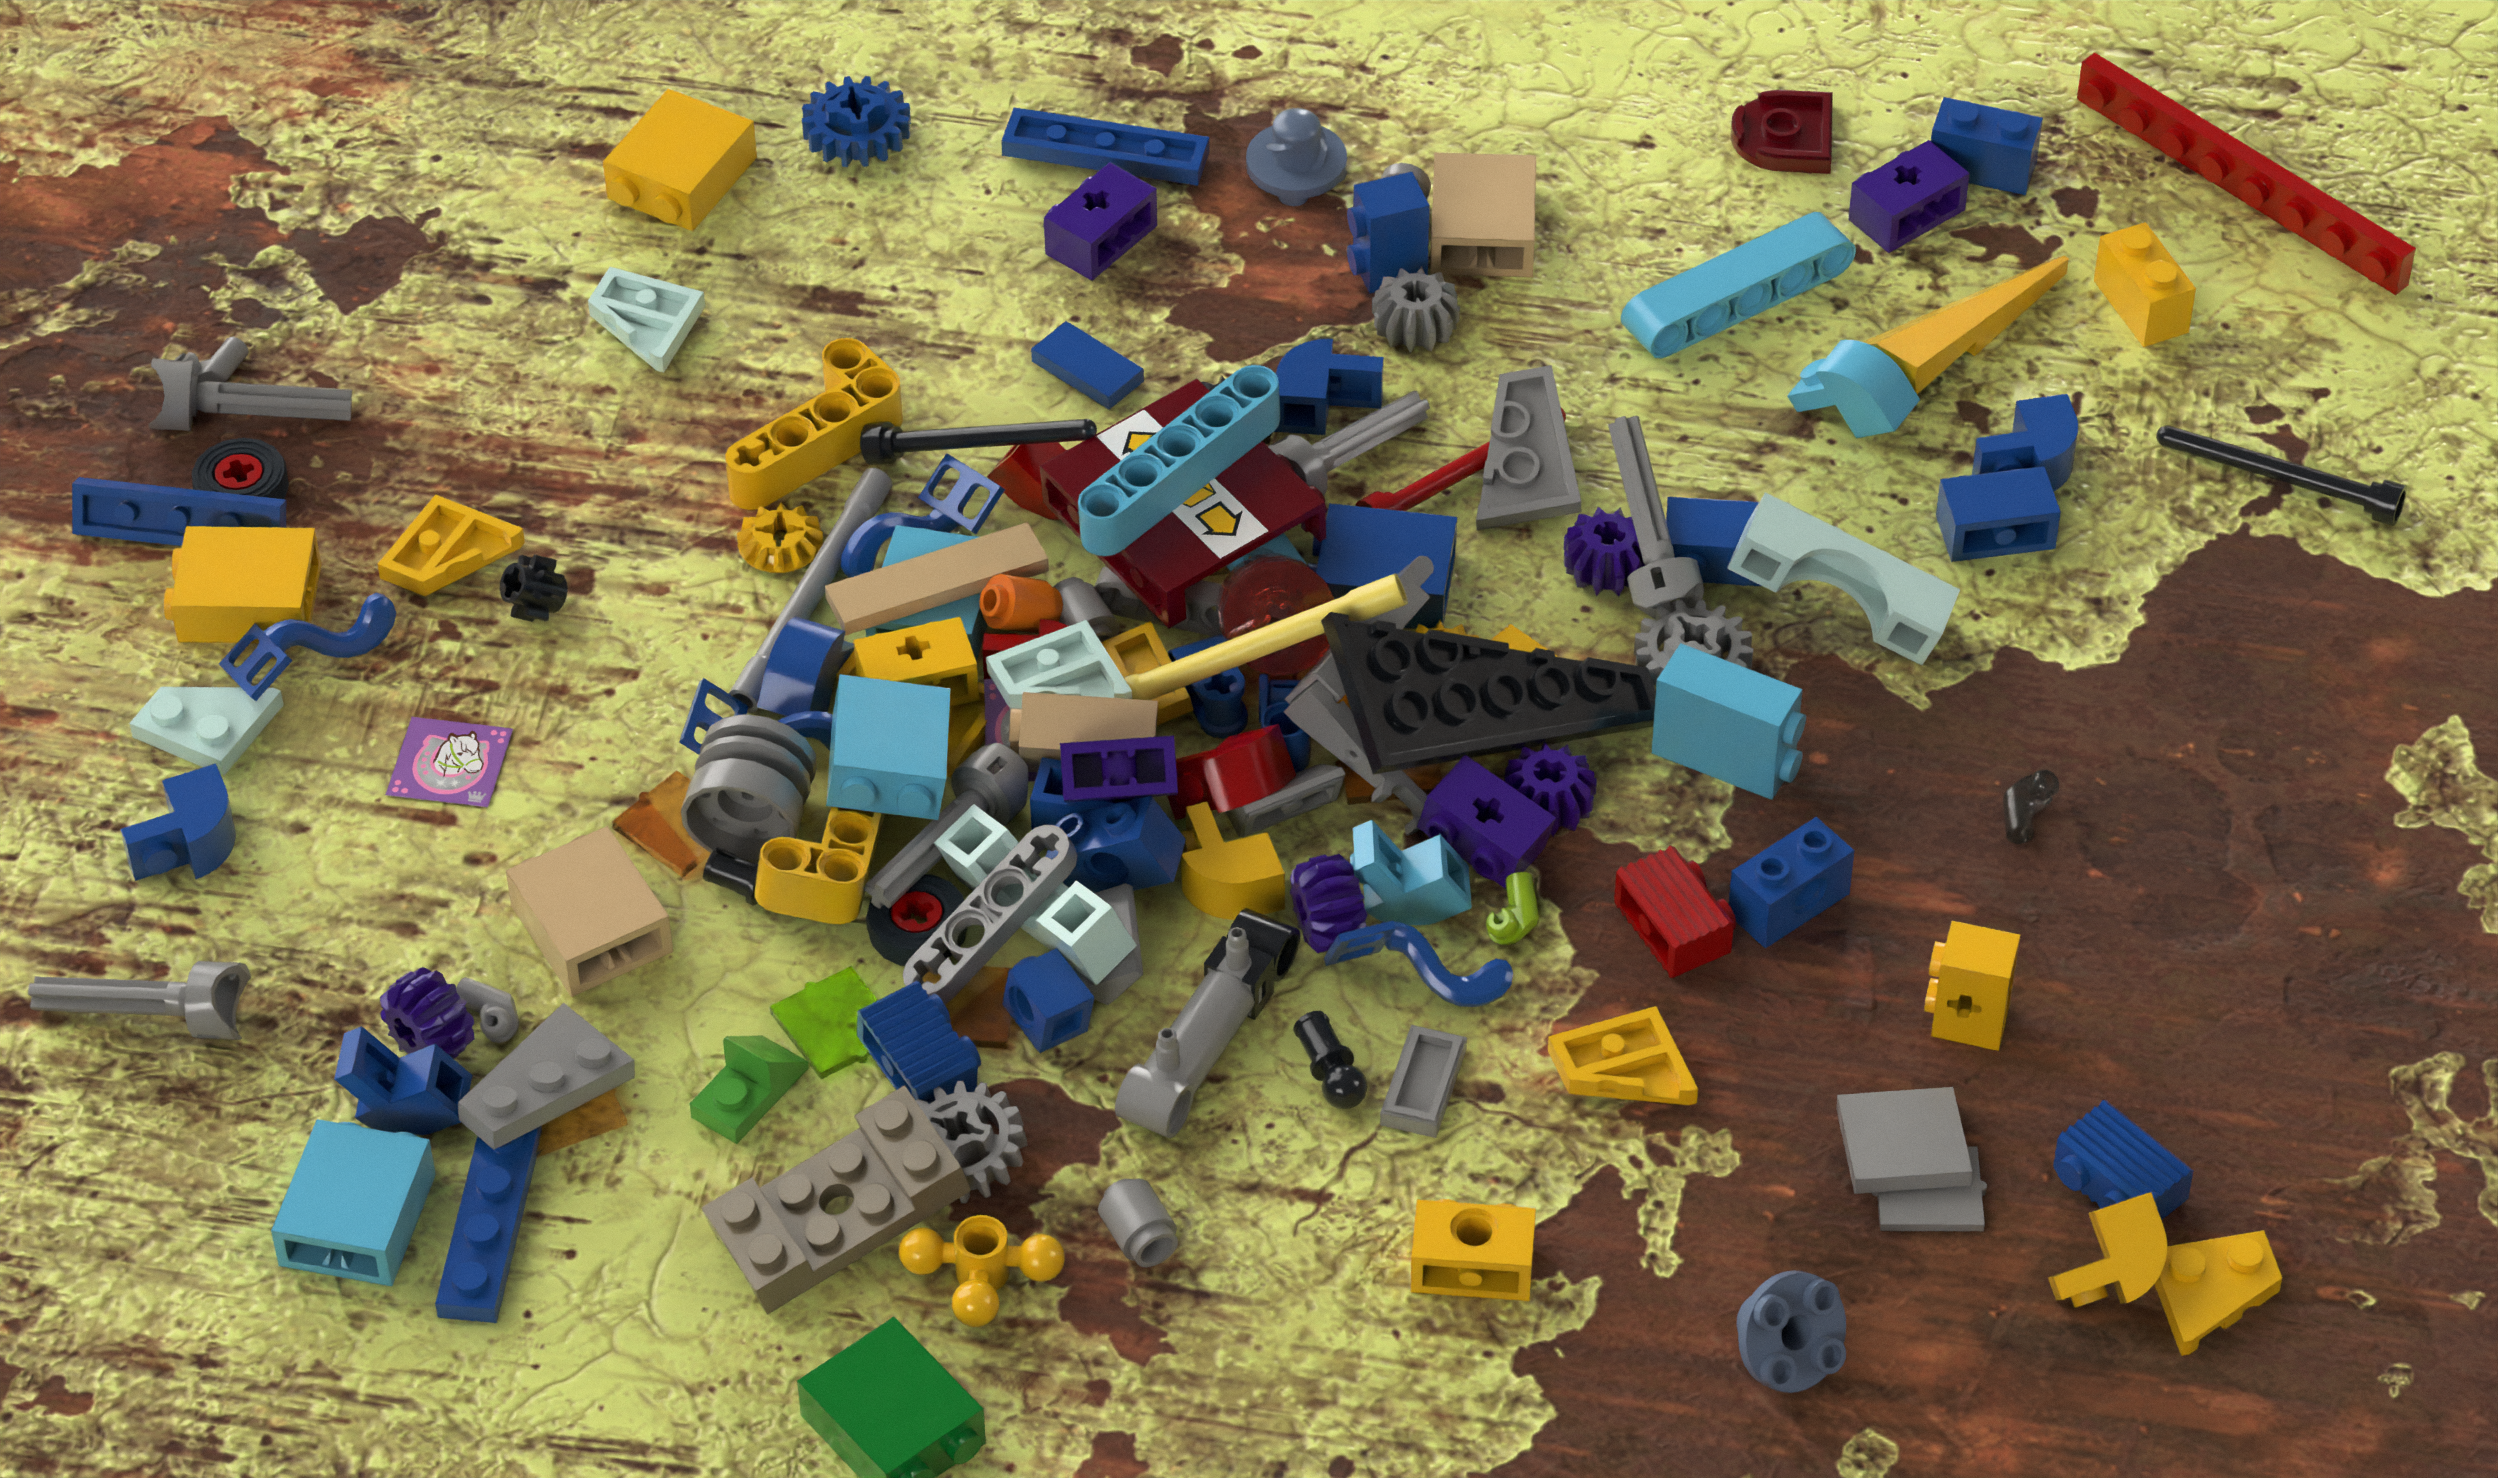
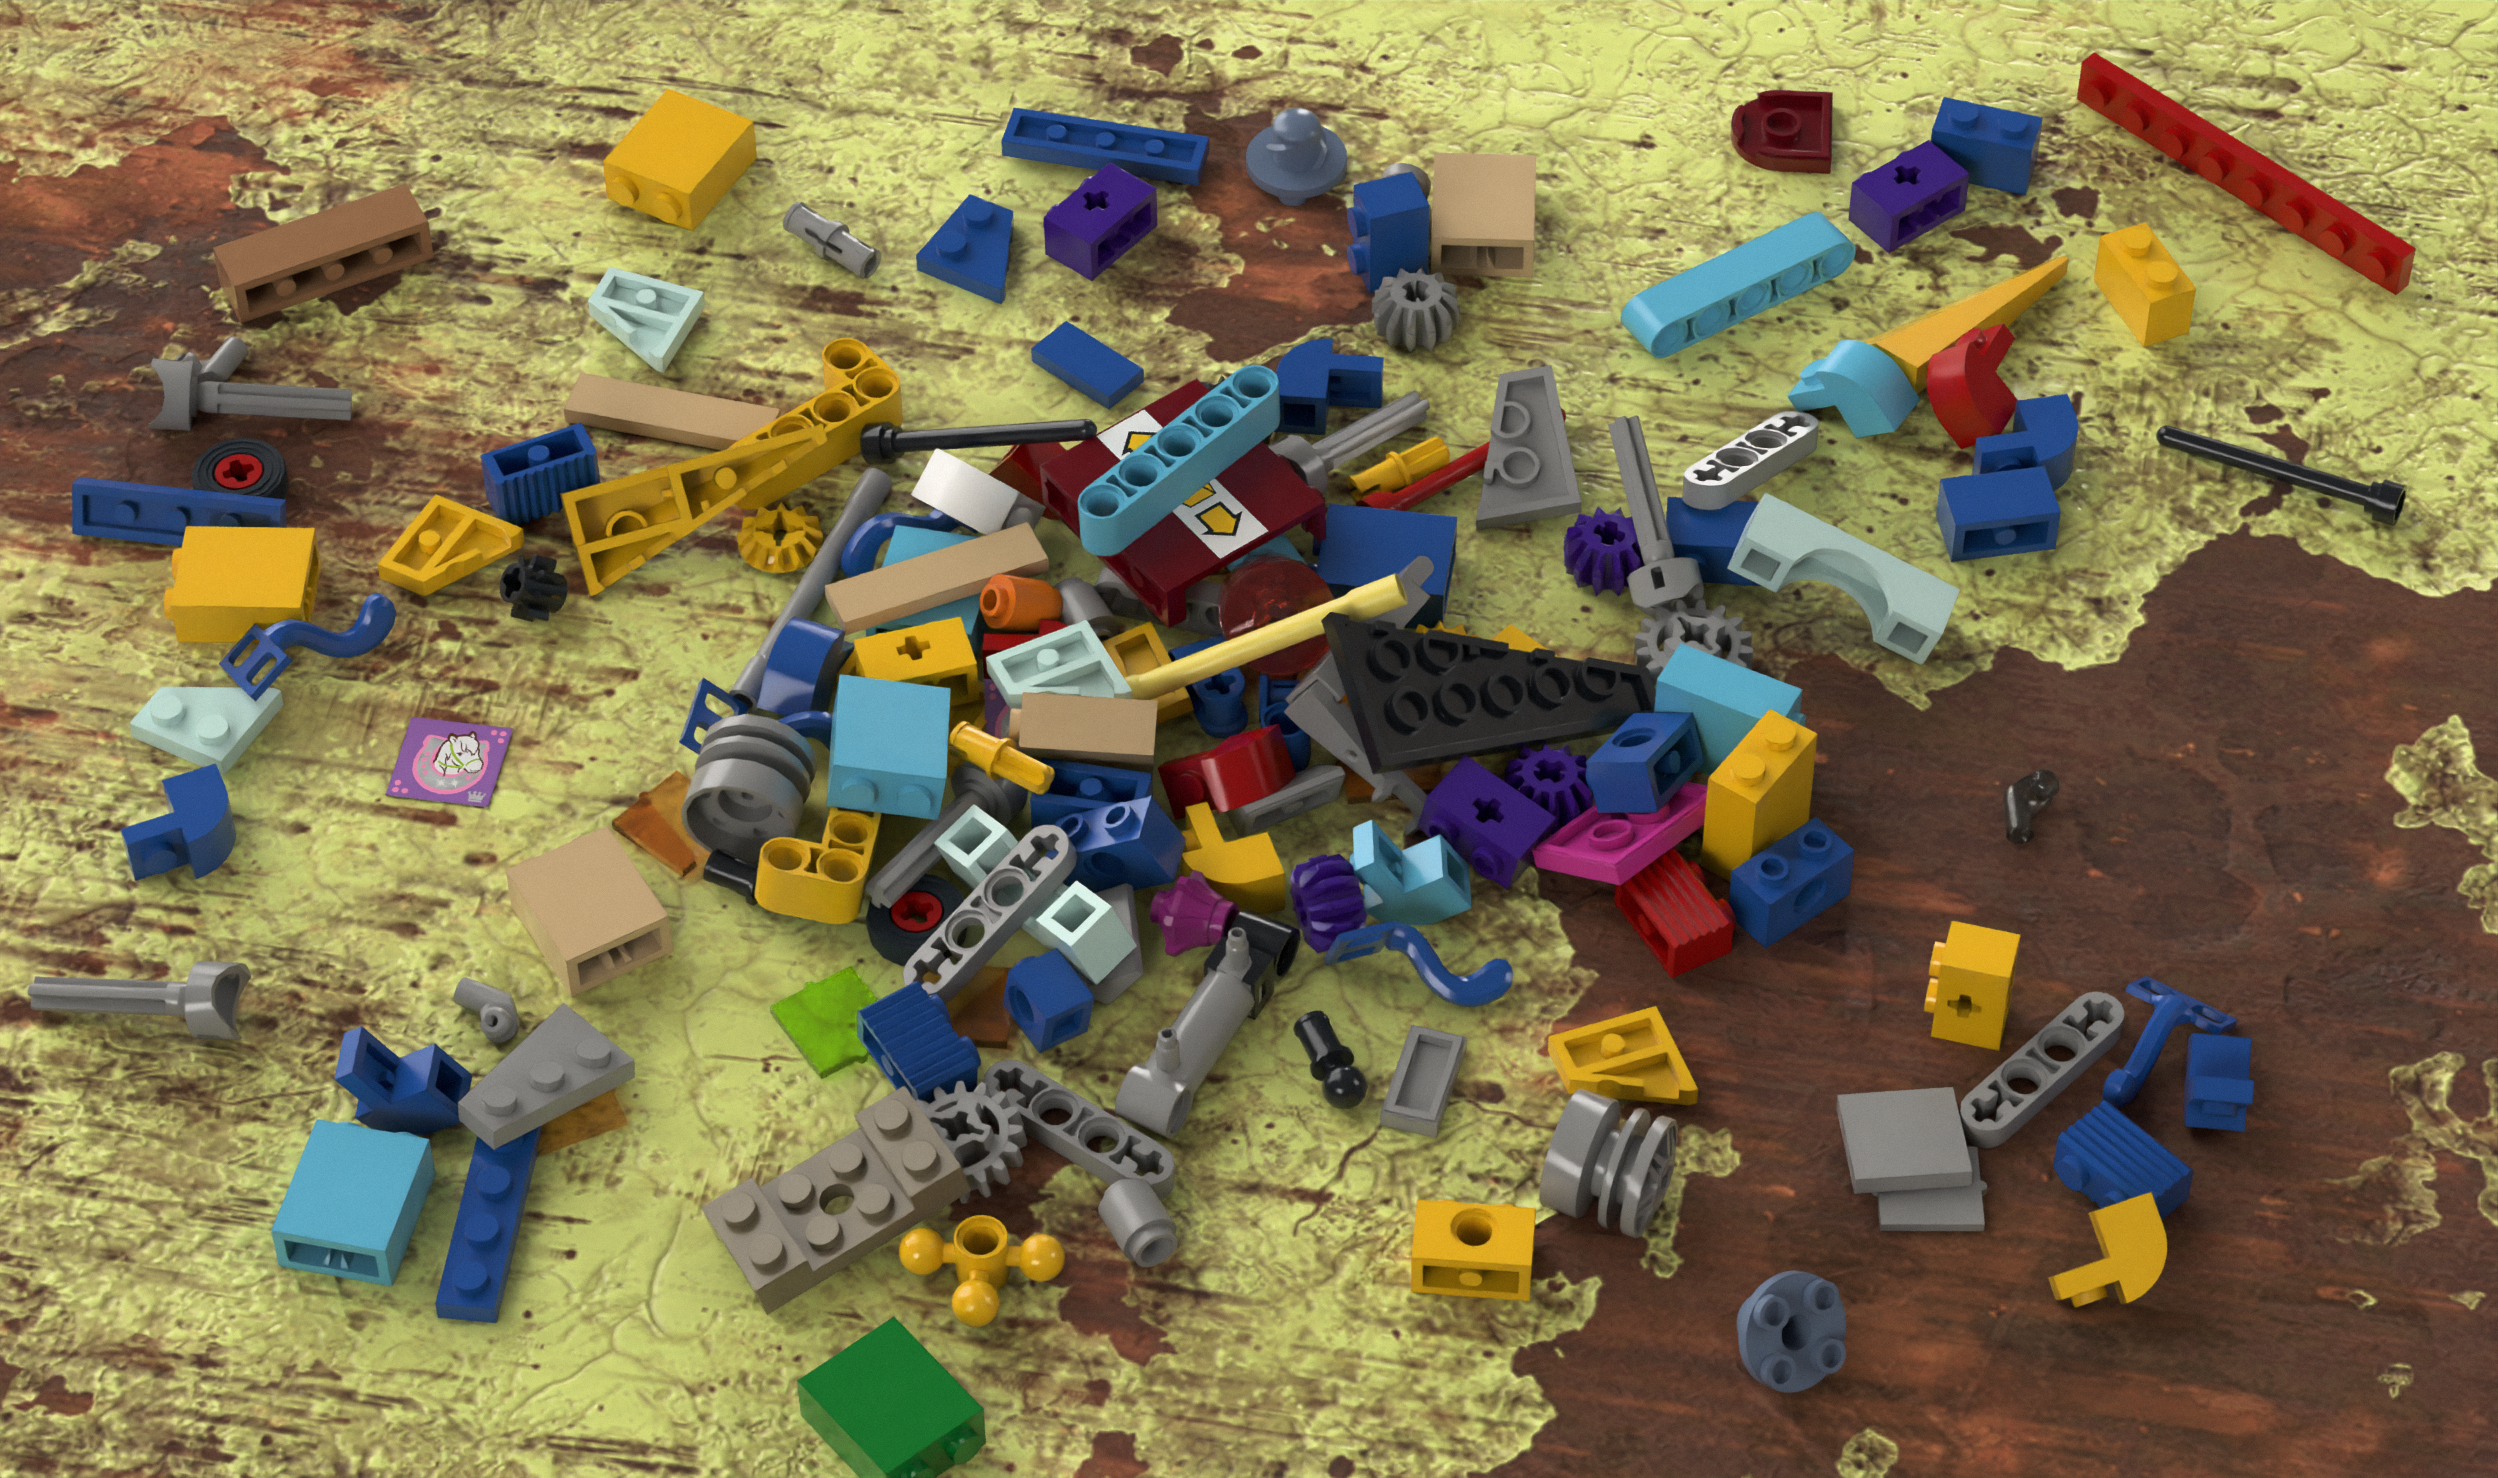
(323, 253): none -> medium nougat brick
(425, 1012): dark purple gear -> none
(531, 474): none -> blue brick
(641, 514): none -> yellow wedge
(663, 412): none -> tan tile
(748, 1085): bright green slope -> none
(832, 240): none -> light grey pin
(856, 121): blue gear -> none
(972, 249): none -> blue wing
(974, 496): none -> white brick
(999, 758): none -> yellow axle
(1085, 1123): none -> light grey beam
(1119, 769): dark purple brick -> none
(1192, 914): none -> magenta rock
(1400, 469): none -> yellow axle
(1519, 916): lime arm -> none
(1597, 1159): none -> light grey wheel
(1622, 844): none -> dark pink tile
(1644, 763): none -> blue brick
(1750, 460): none -> light grey beam
(1758, 793): none -> yellow brick
(1967, 390): none -> red brick
(2045, 1072): none -> light grey beam
(2170, 1010): none -> blue piece
(2215, 1283): yellow wing -> none
(2217, 1082): none -> blue brick

